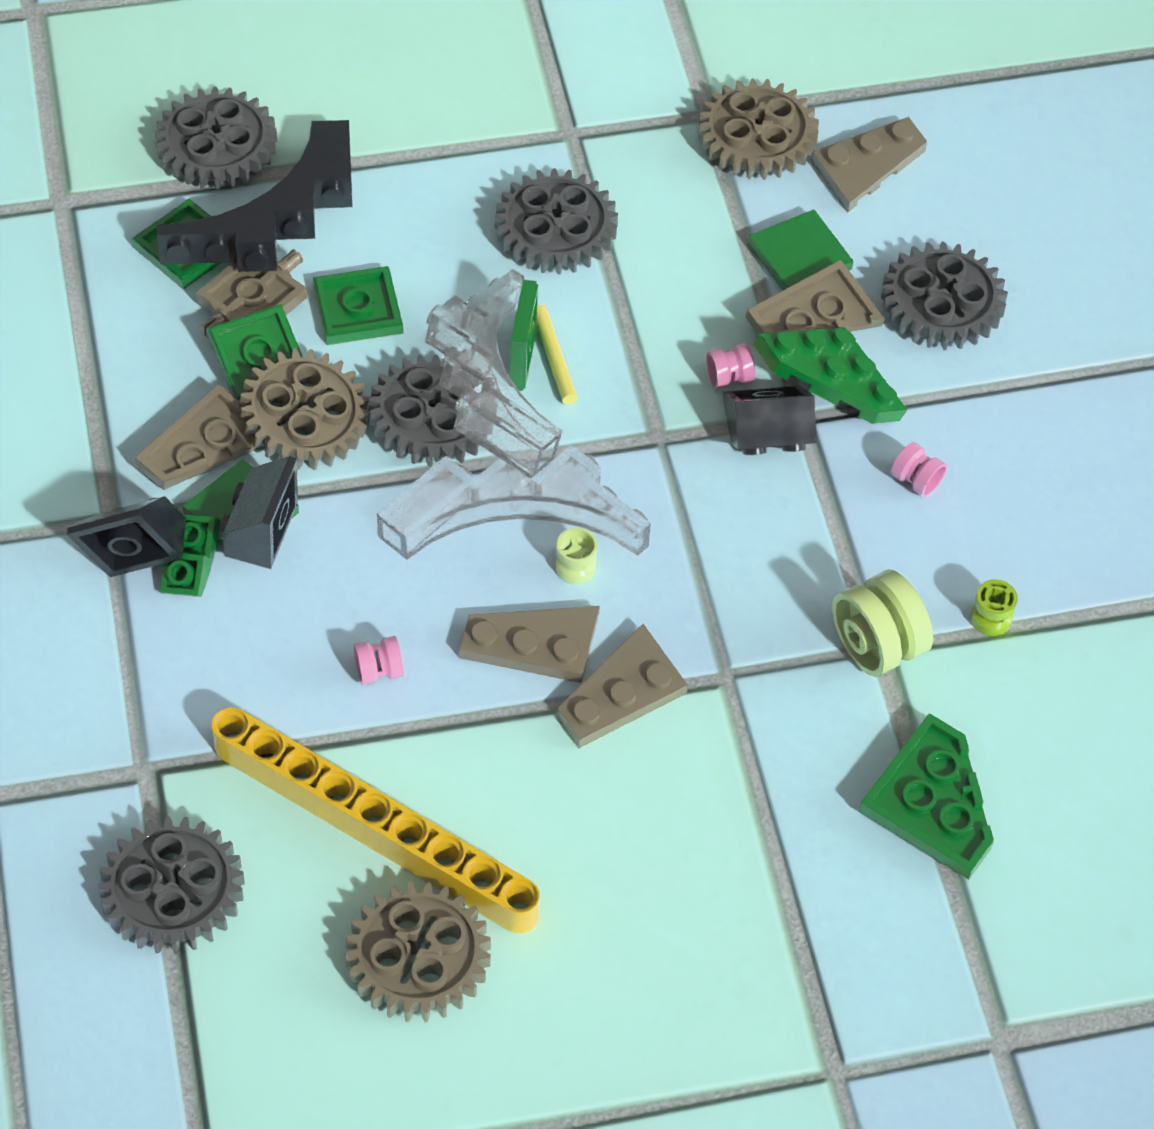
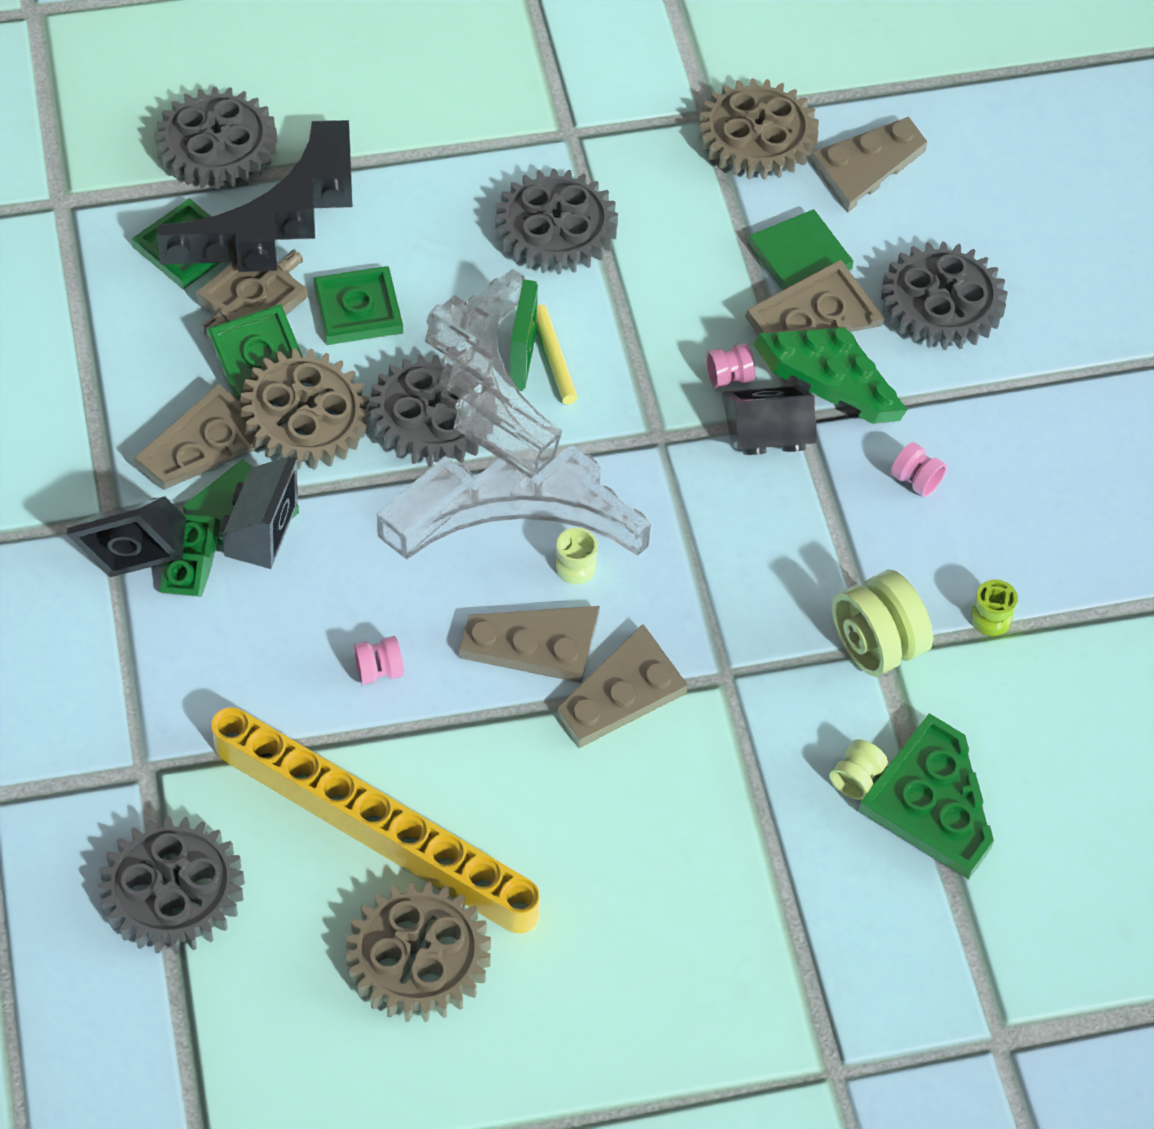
(855, 774): none -> yellowish green wheel

